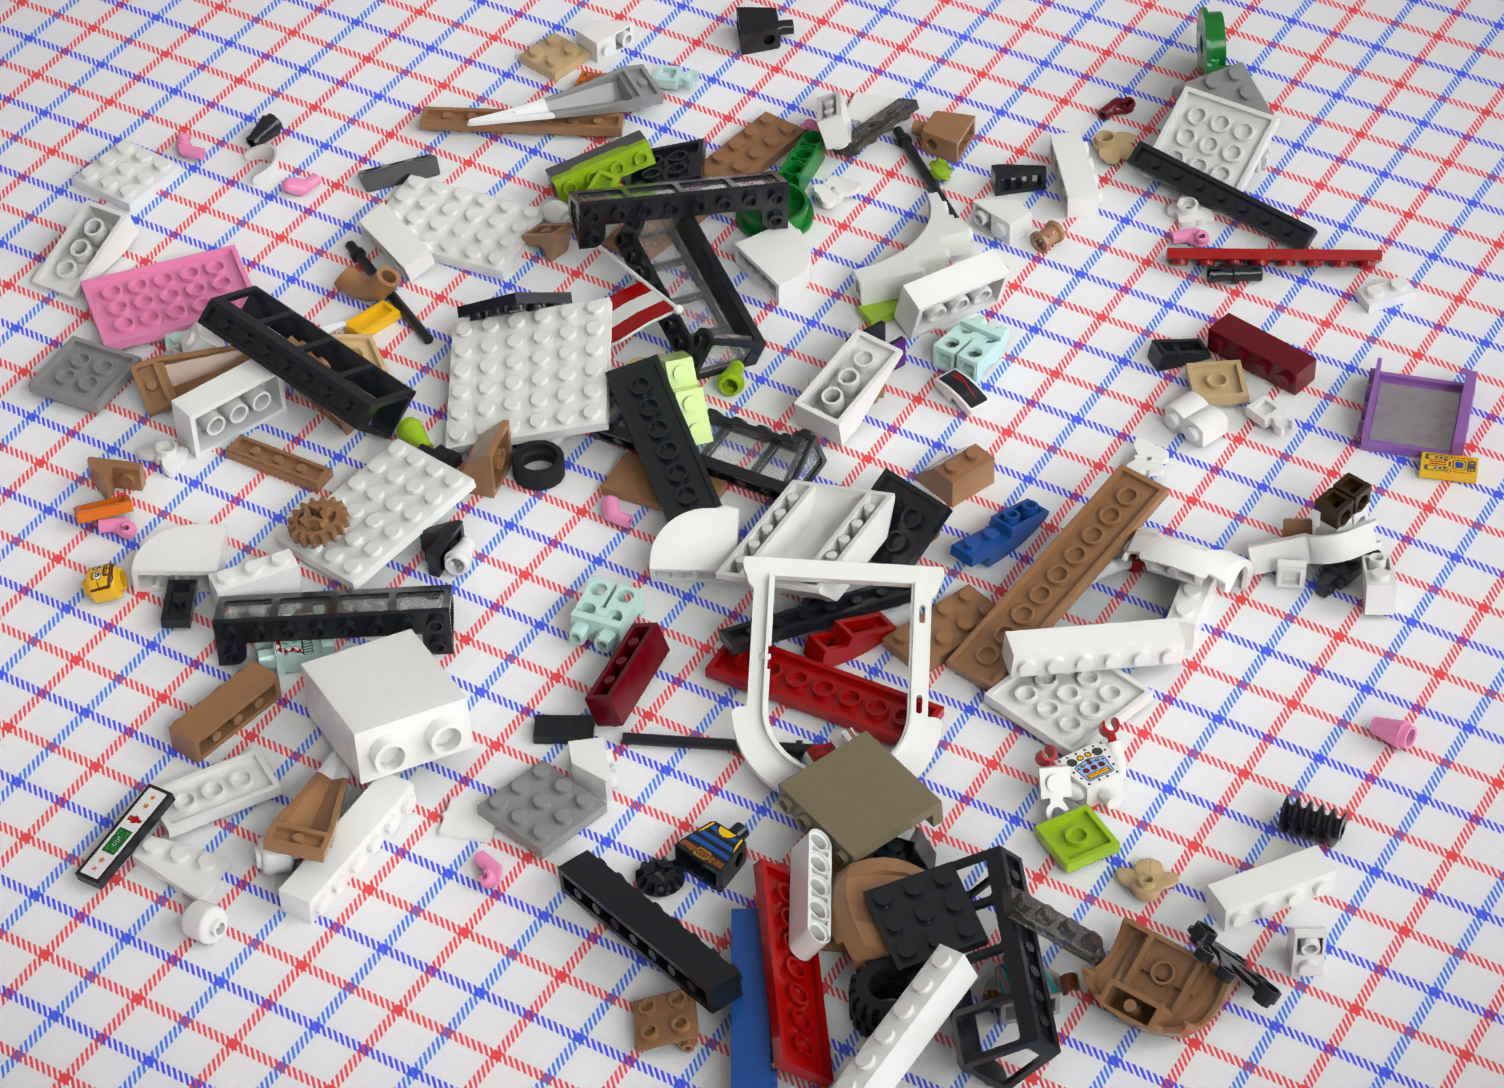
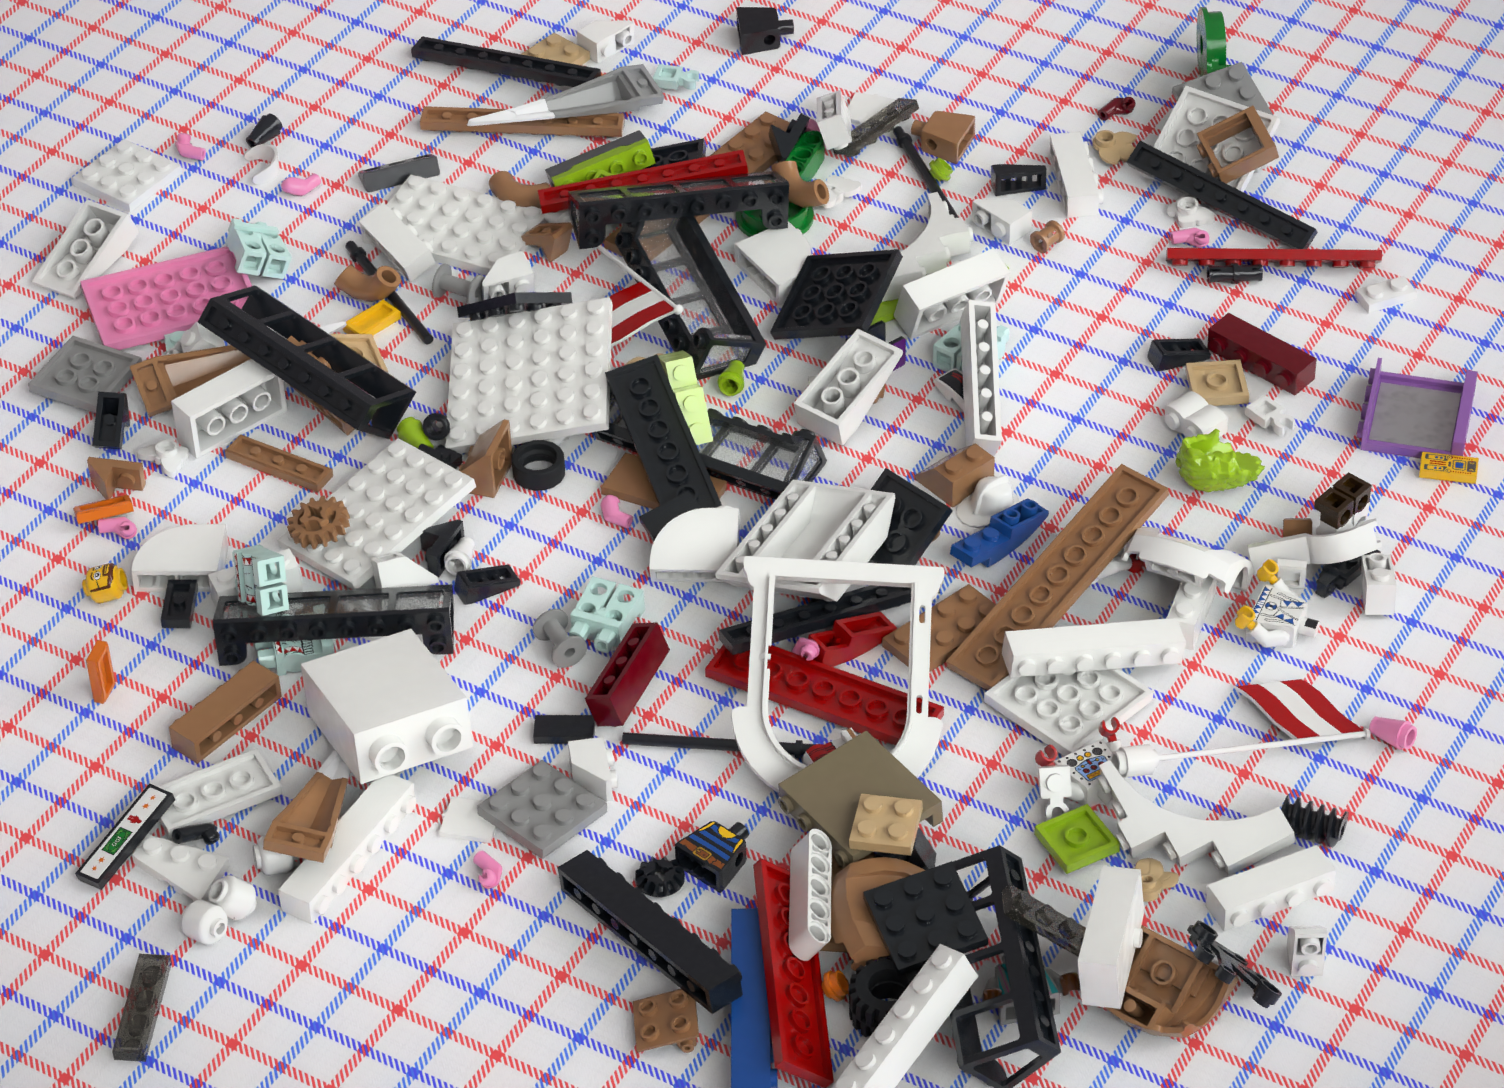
(100, 671): none -> orange tile
(110, 420): none -> black slope
(142, 1007): none -> clear smoke plate
(189, 833): none -> black arm
(234, 897): none -> white head
(258, 249): none -> light aqua hips
(259, 580): none -> light aqua hips
(400, 571): none -> white slope
(430, 428): none -> black cone
(444, 281): none -> light grey piece
(484, 582): none -> black slope
(503, 62): none -> black plate
(506, 188): none -> medium nougat cylinder
(507, 276): none -> white slope
(552, 627): none -> light grey piece
(658, 517): none -> black tile
(724, 164): none -> red plate
(783, 141): none -> black slope
(802, 192): none -> medium nougat cylinder
(807, 648): none -> bright pink arm
(835, 985): none -> orange plate
(836, 294): none -> black plate
(885, 824): none -> tan plate
(981, 376): none -> white brick
(989, 498): none -> white piece
(1111, 937): none -> white brick
(1148, 458): white animal -> none
(1214, 465): none -> lime hair
(1229, 127): none -> medium nougat window
(1234, 842): none -> white arch
(1277, 614): none -> torso
(1289, 705): none -> flag

